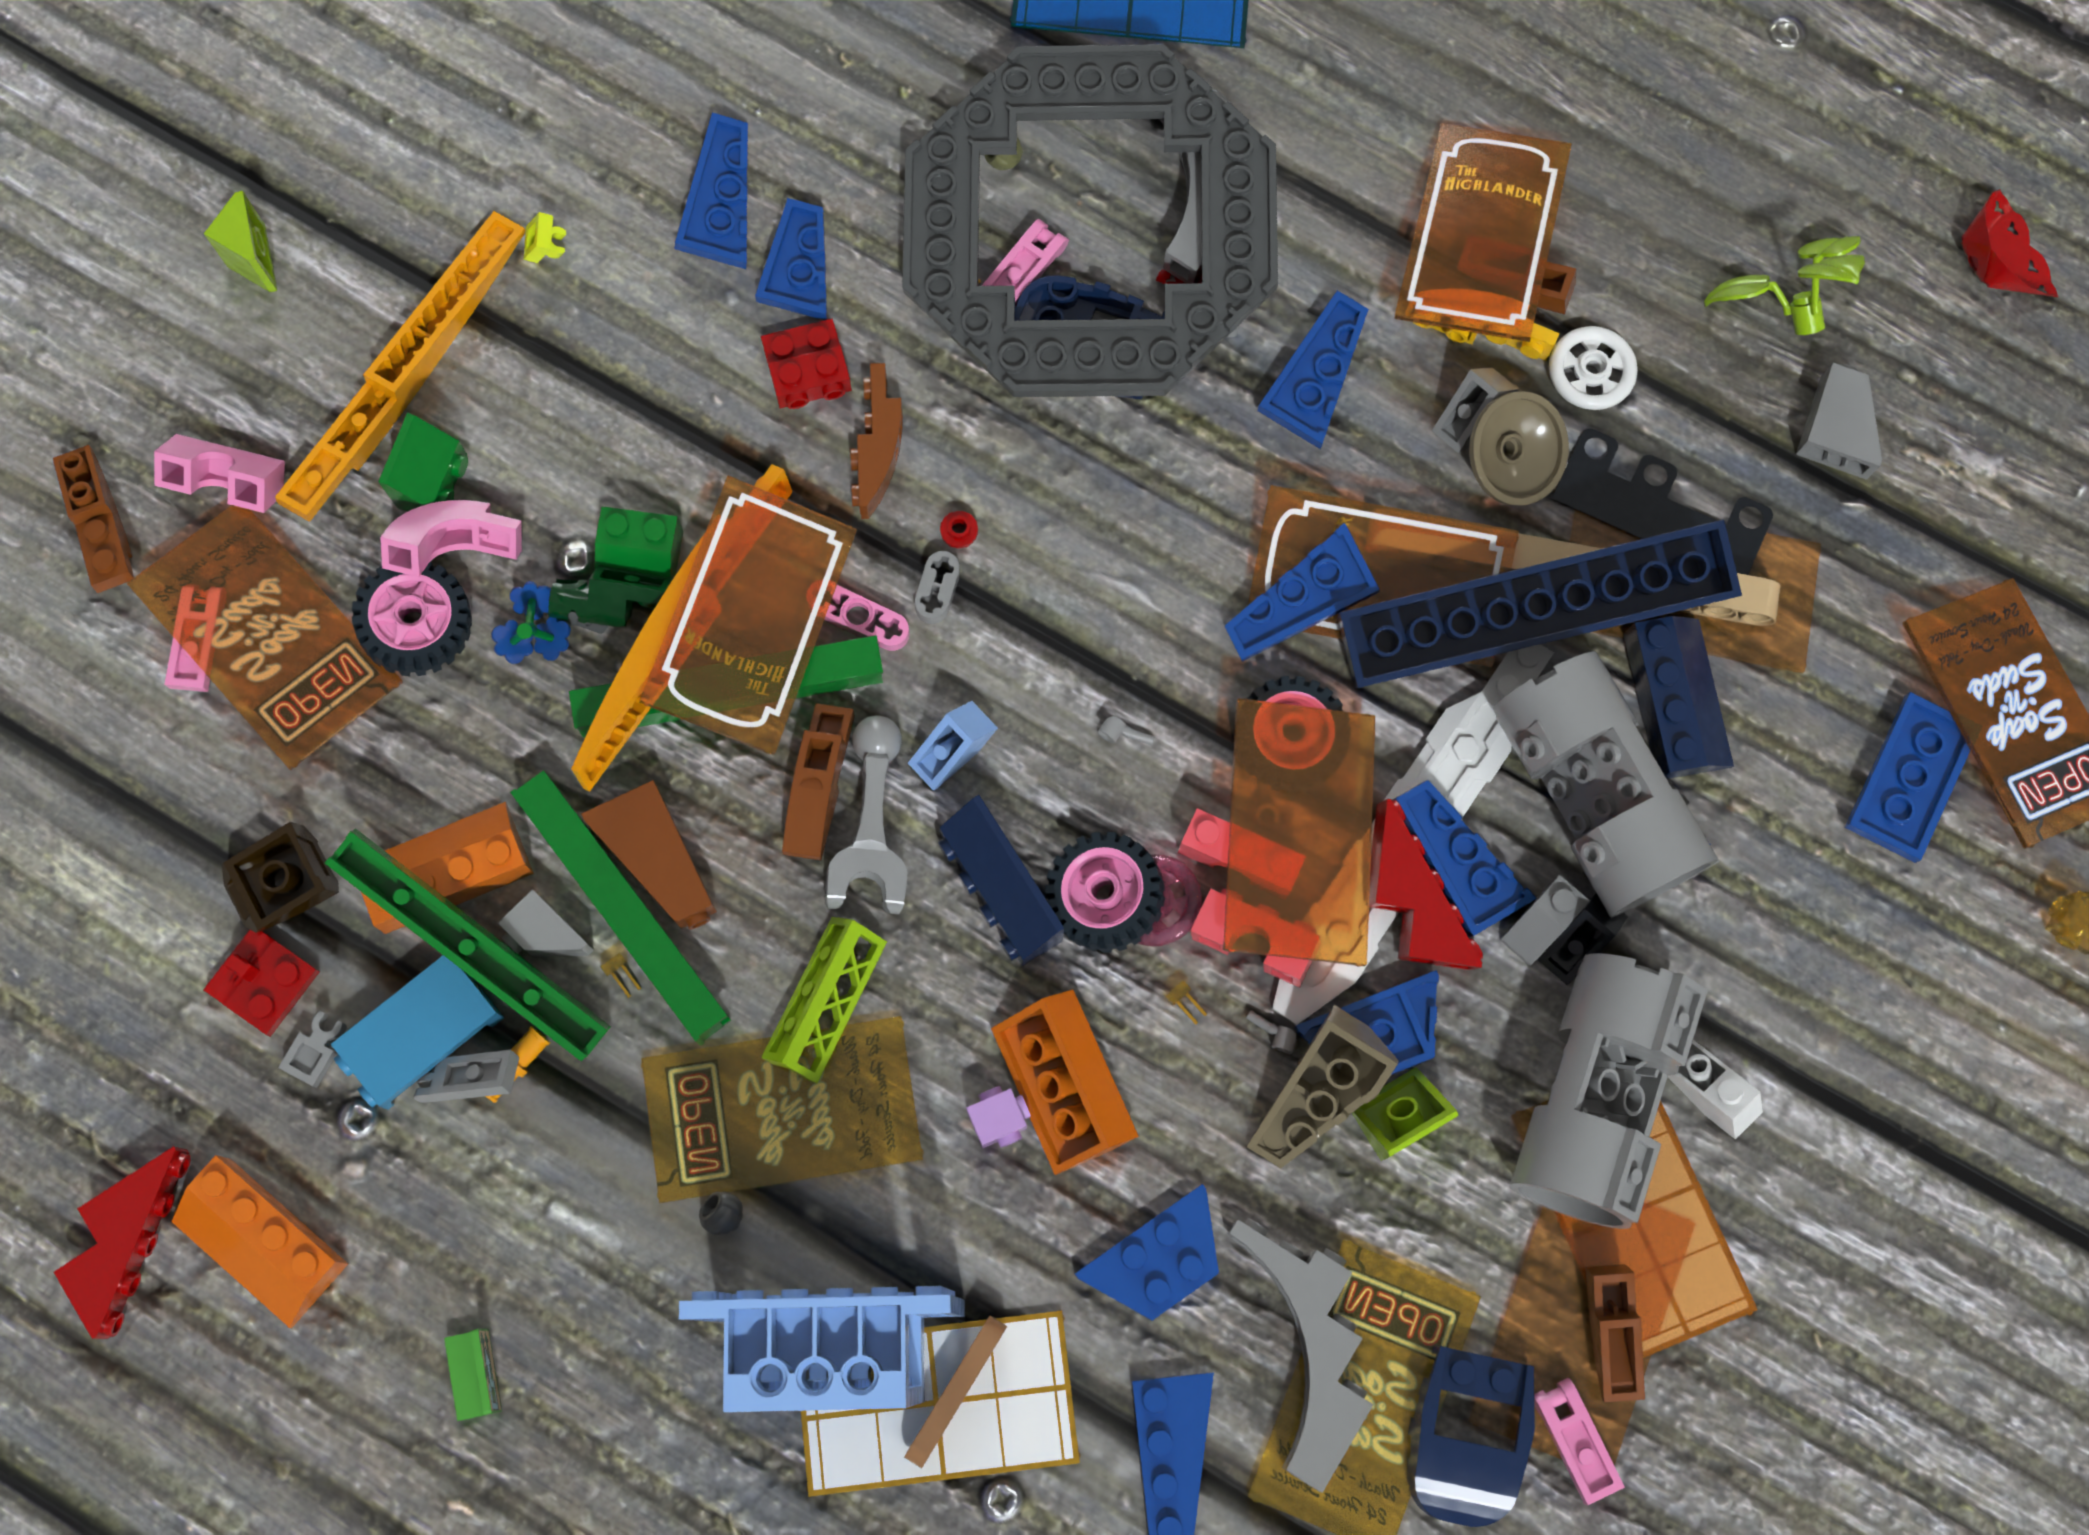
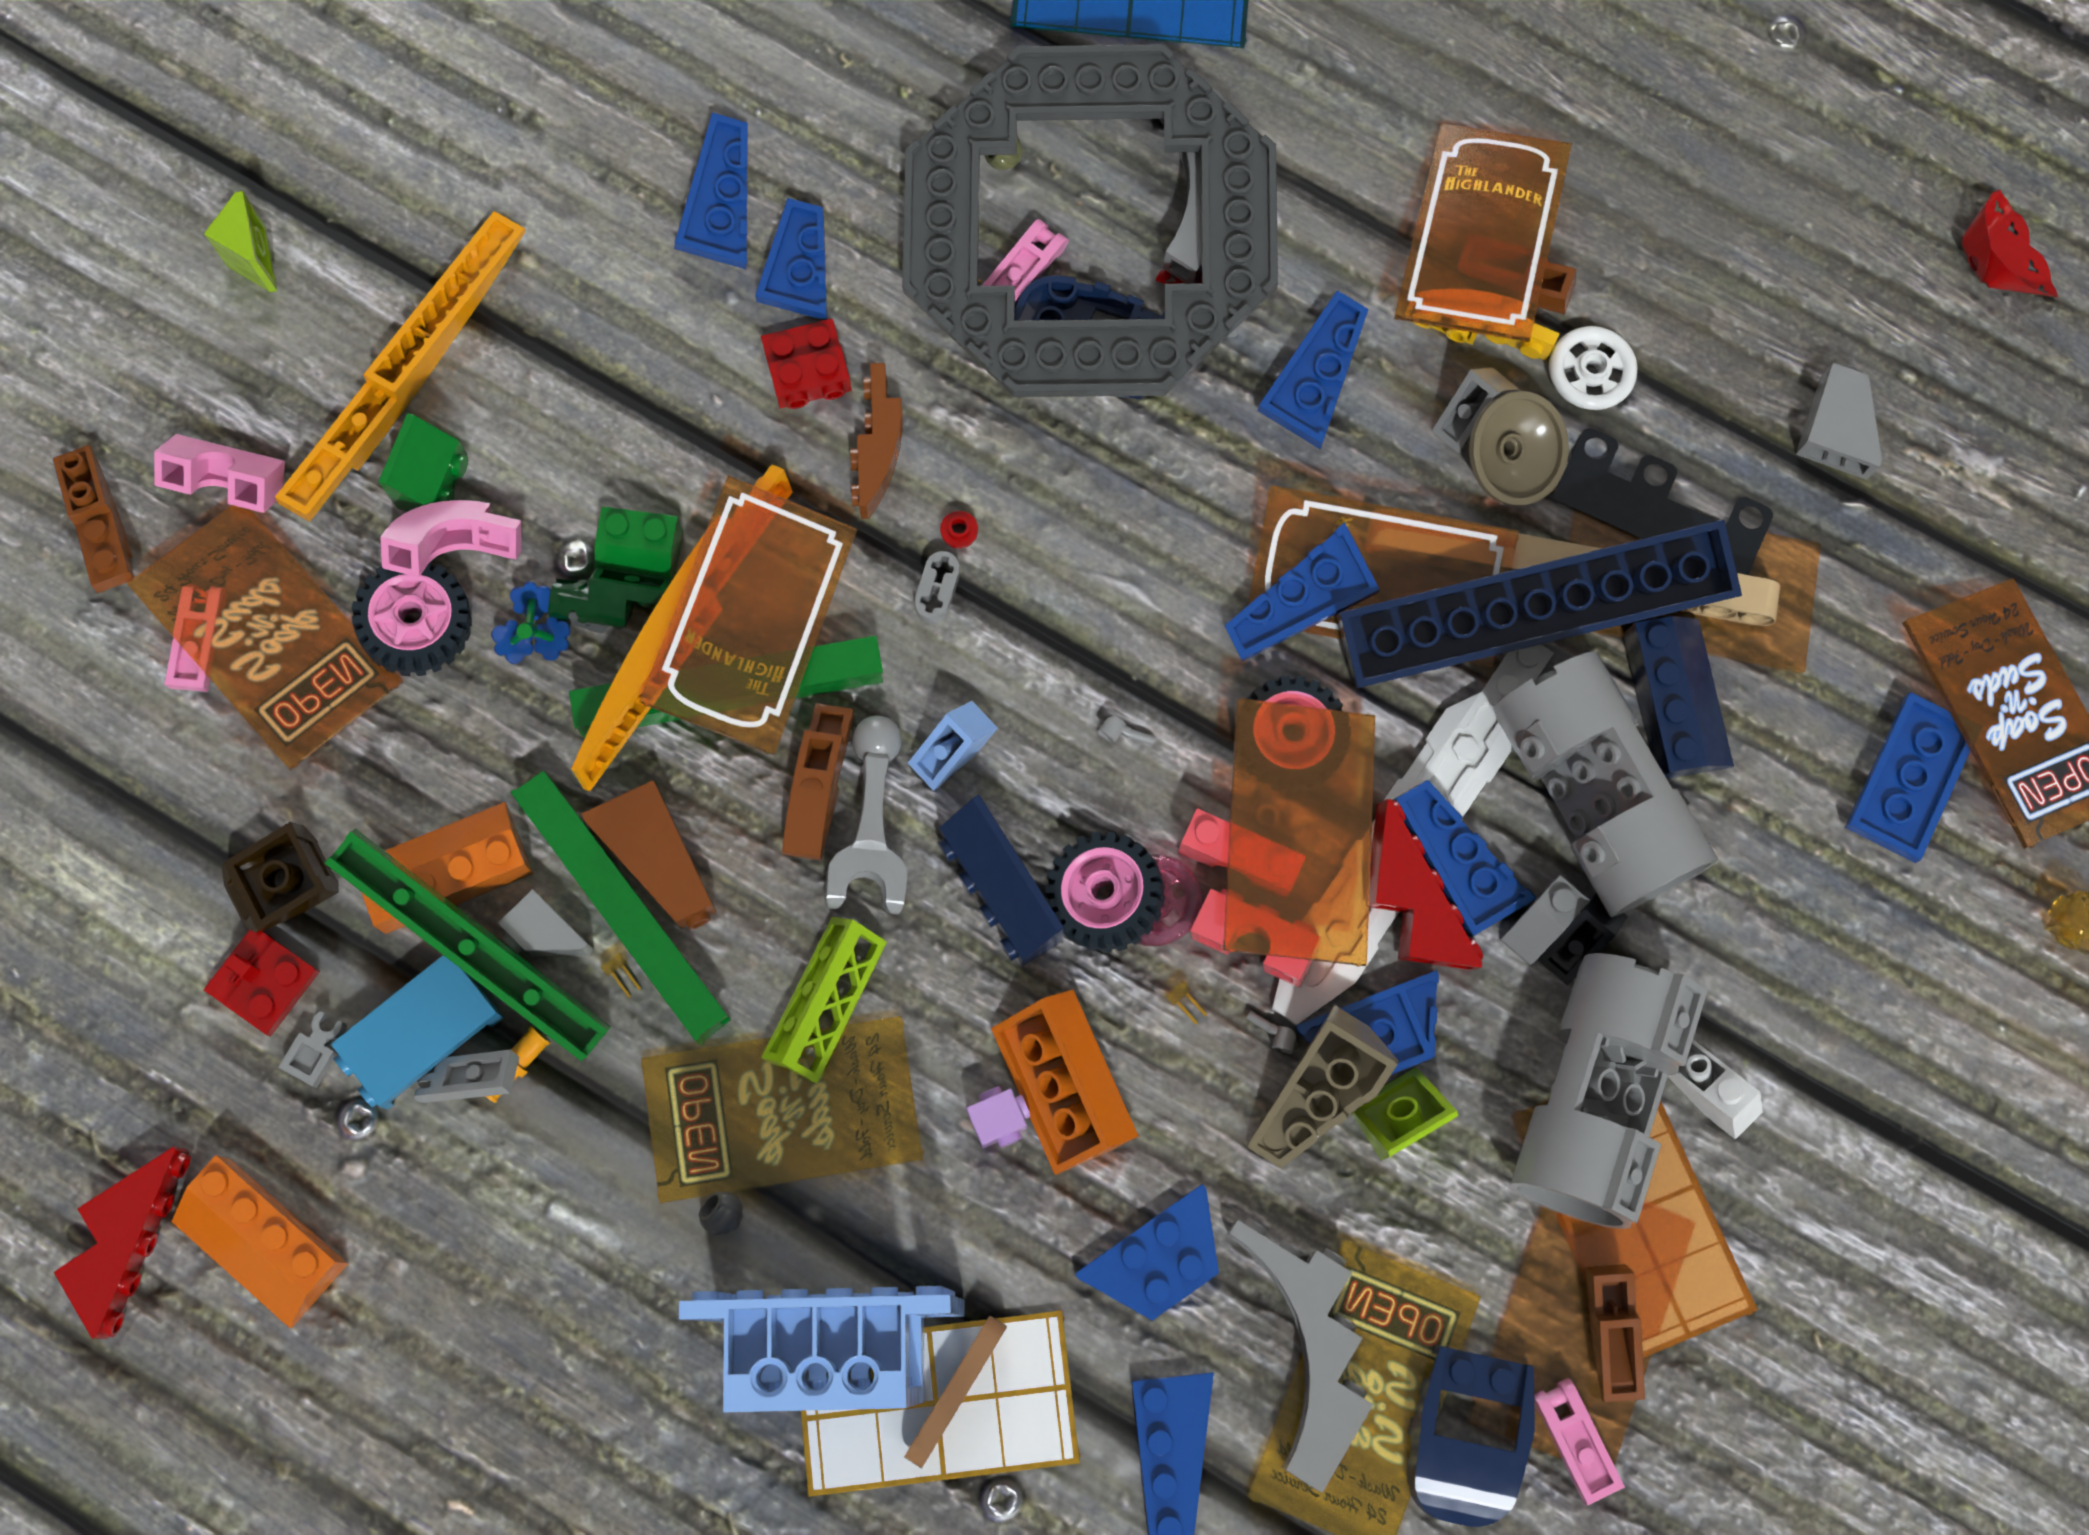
(472, 1374): bright green panel -> none
(539, 238): neon yellow tile -> none
(886, 619): bright pink beam -> none
(1807, 305): lime plant -> none

